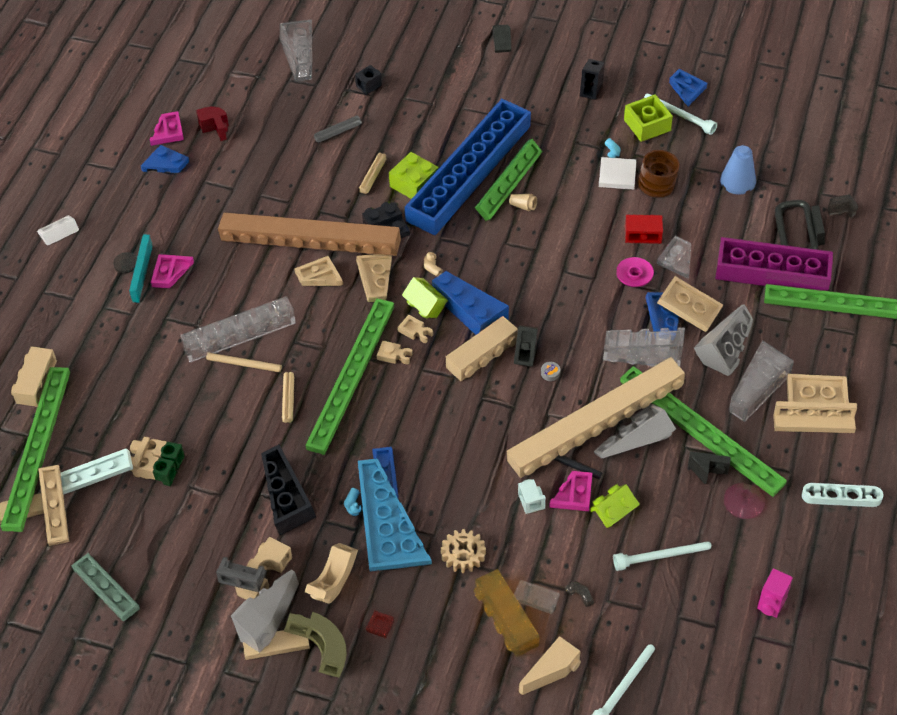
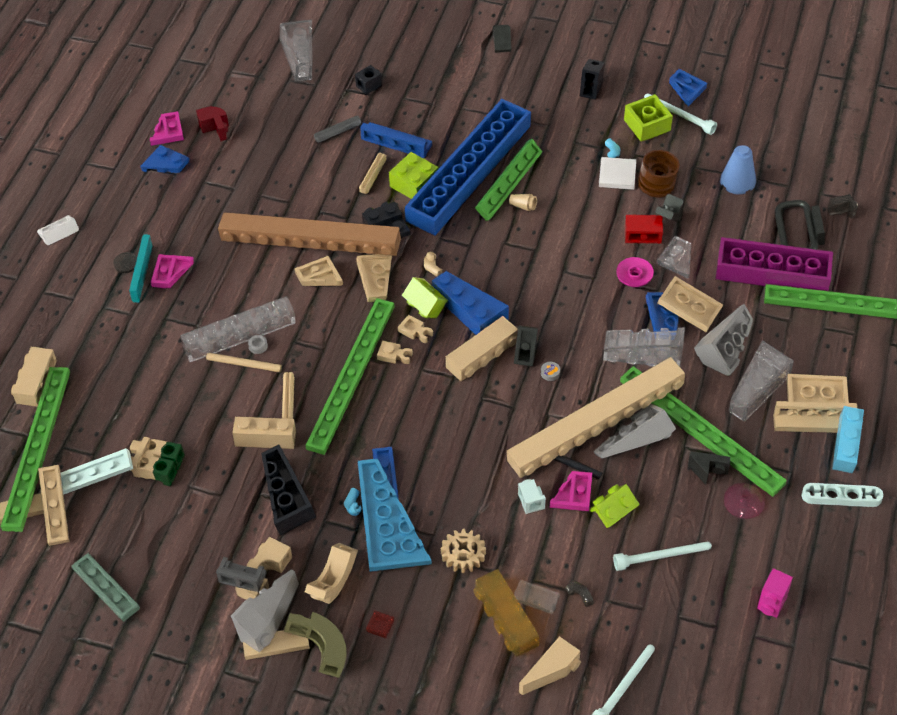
(257, 344): none -> light grey tile
(264, 432): none -> tan brick
(395, 139): none -> blue fence
(671, 208): none -> pearl dark grey slope
(848, 439): none -> medium azure brick

